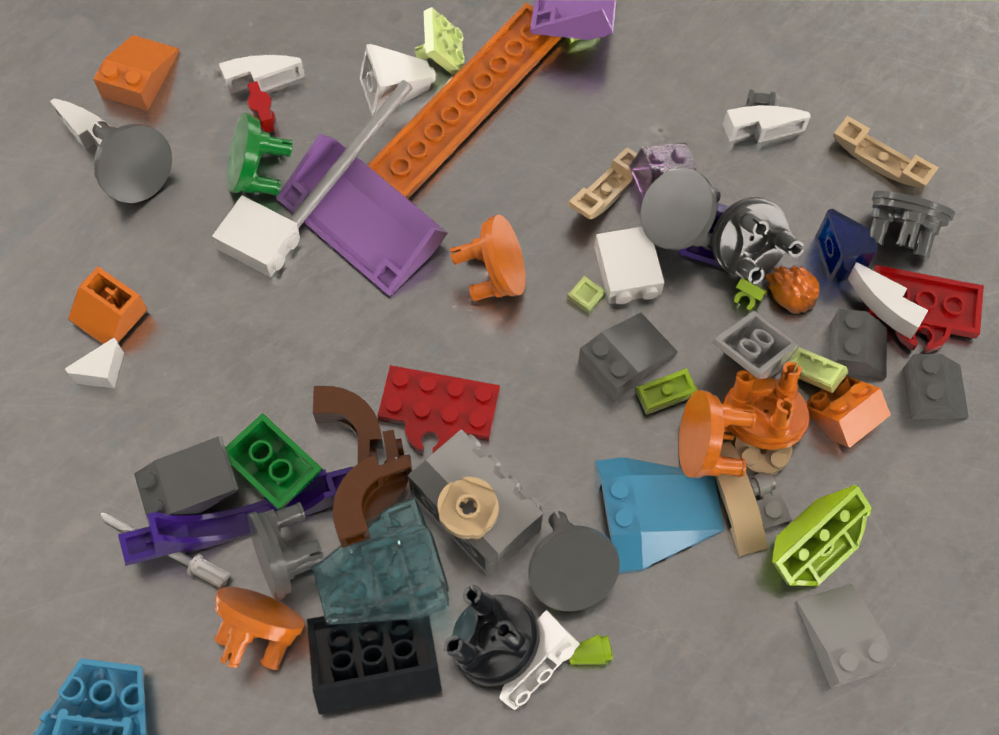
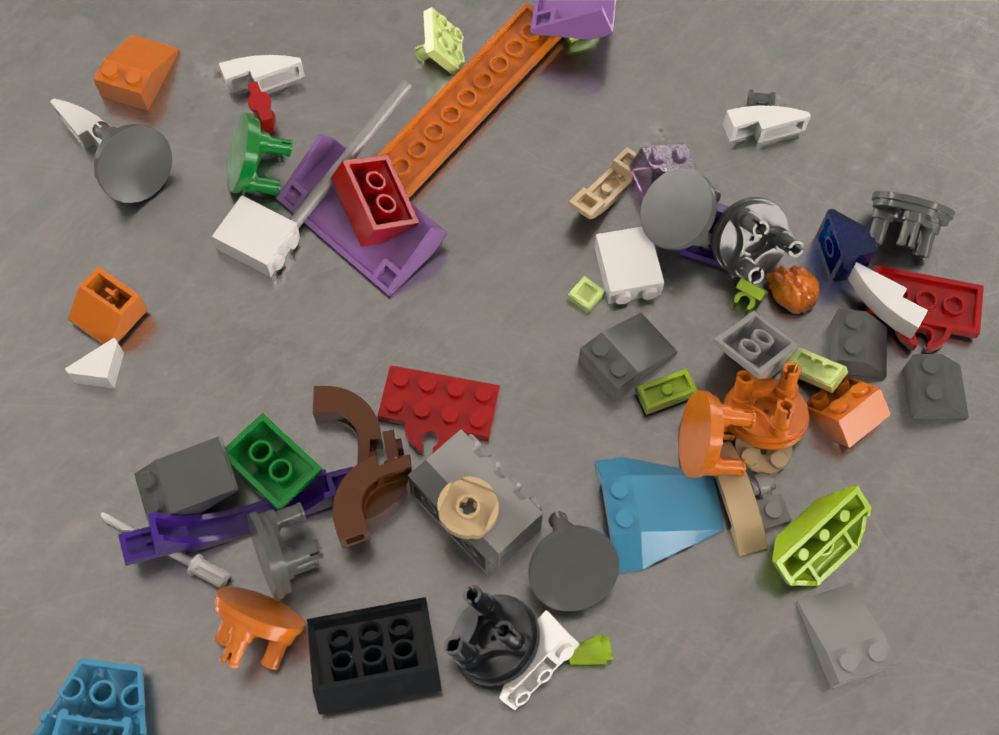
(373, 199): none -> red slope
(385, 69): white slope -> none
(385, 576): clear light blue wedge -> none
(502, 256): orange piece -> none
(882, 158): tan slope -> none

